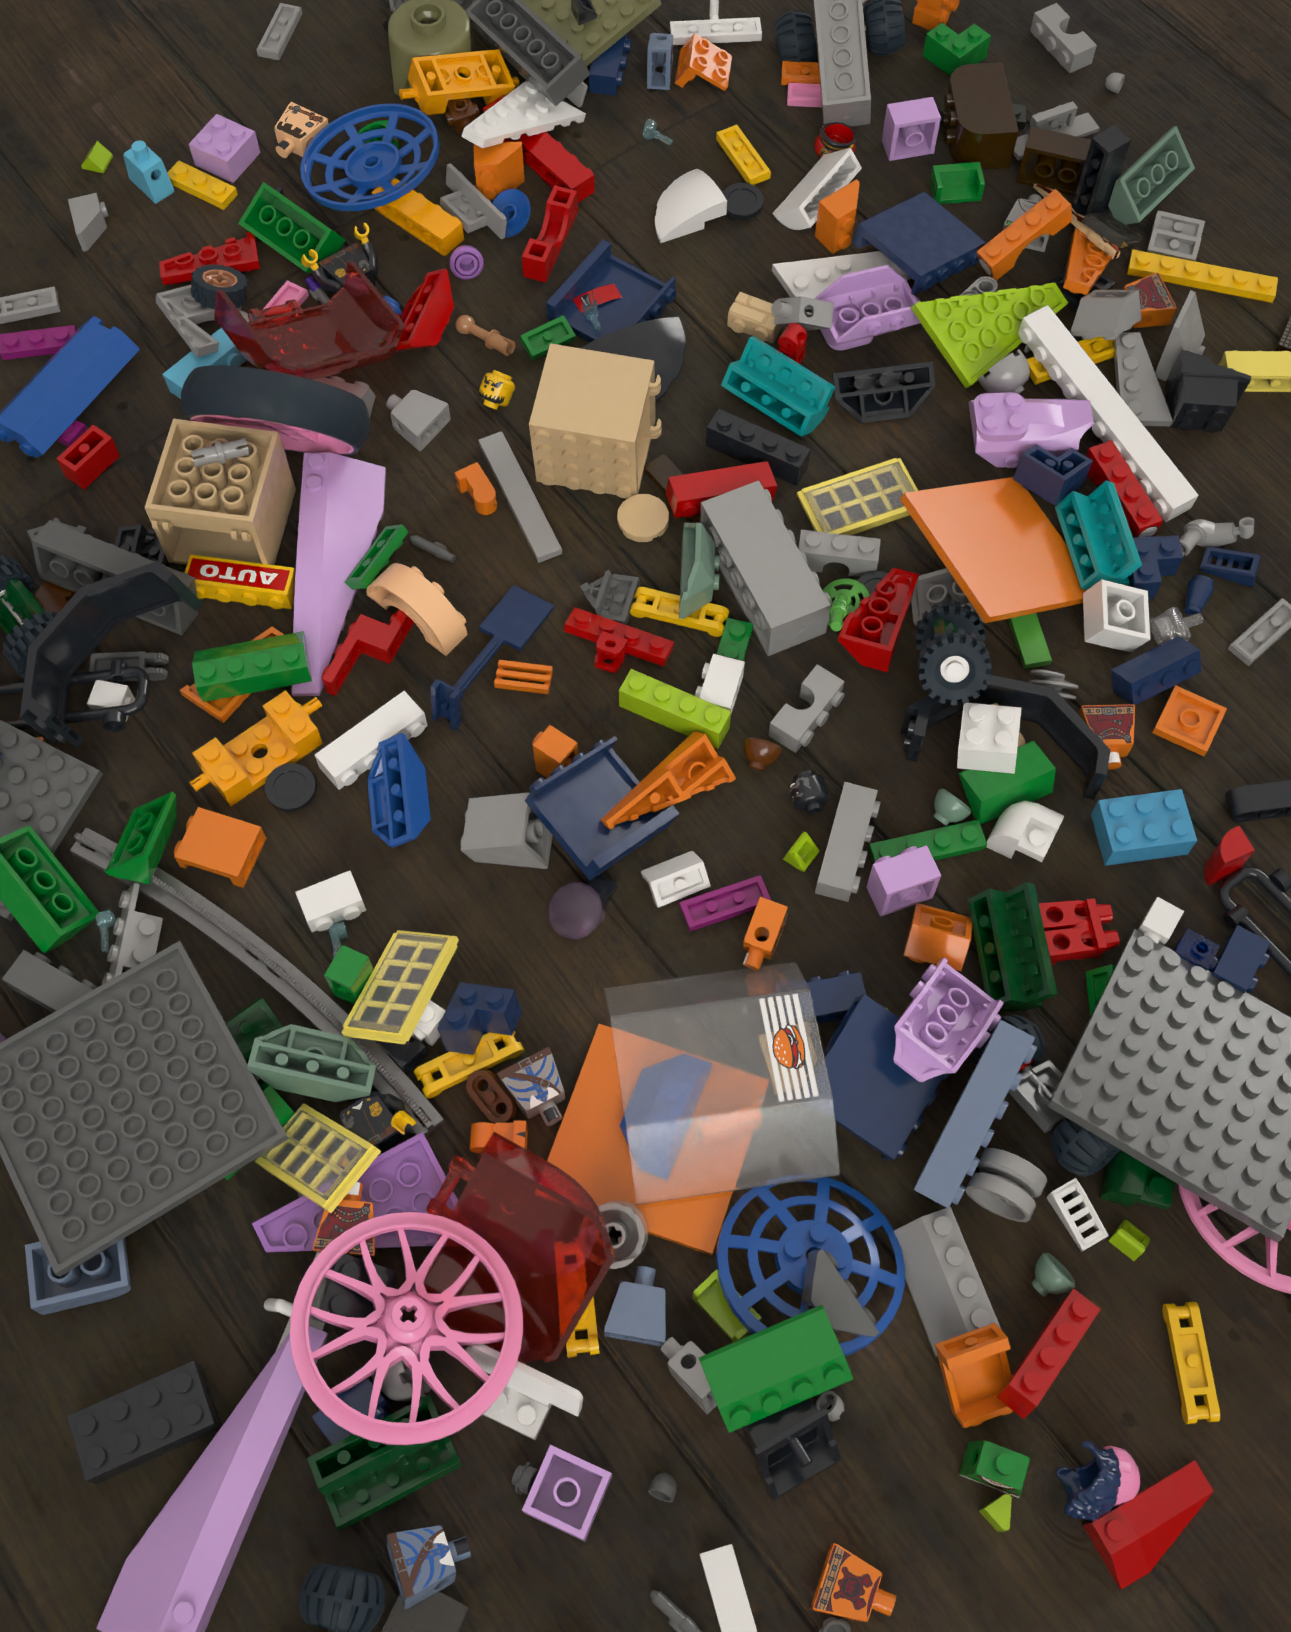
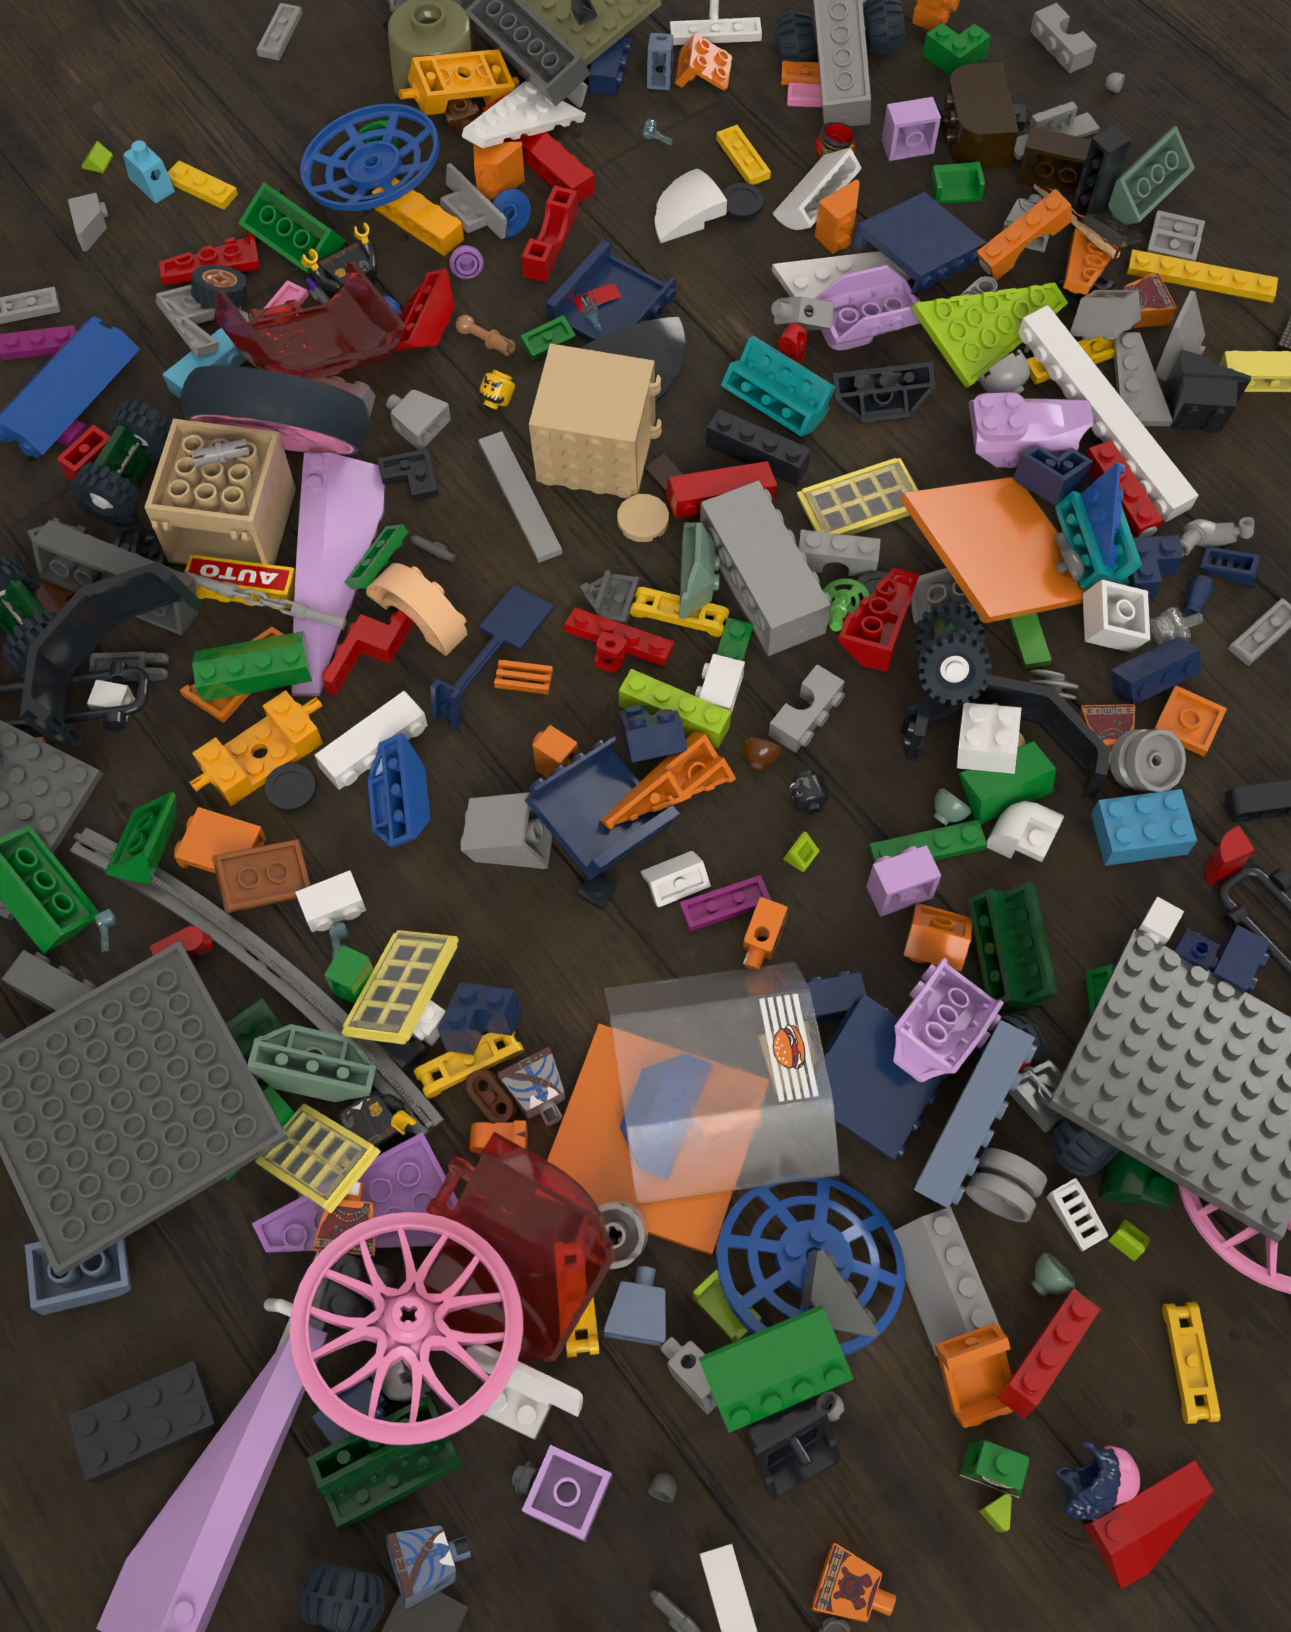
(110, 483): none -> black plate
(135, 933): light grey bracket -> none
(193, 939): none -> red leg
(224, 148): lavender brick -> none
(260, 875): none -> dark orange tile
(297, 129): light nougat torso -> none
(298, 610): none -> light grey piece
(410, 466): none -> black plate
(479, 487): orange leg -> none
(575, 910): clear purple dish -> none
(651, 735): none -> dark blue brick
(753, 318): tan brick -> none
(846, 842): light grey brick -> none
(1072, 560): none -> dark grey piece
(1076, 929): red hips -> none
(1104, 510): none -> blue wing
(1148, 760): none -> light grey wheel

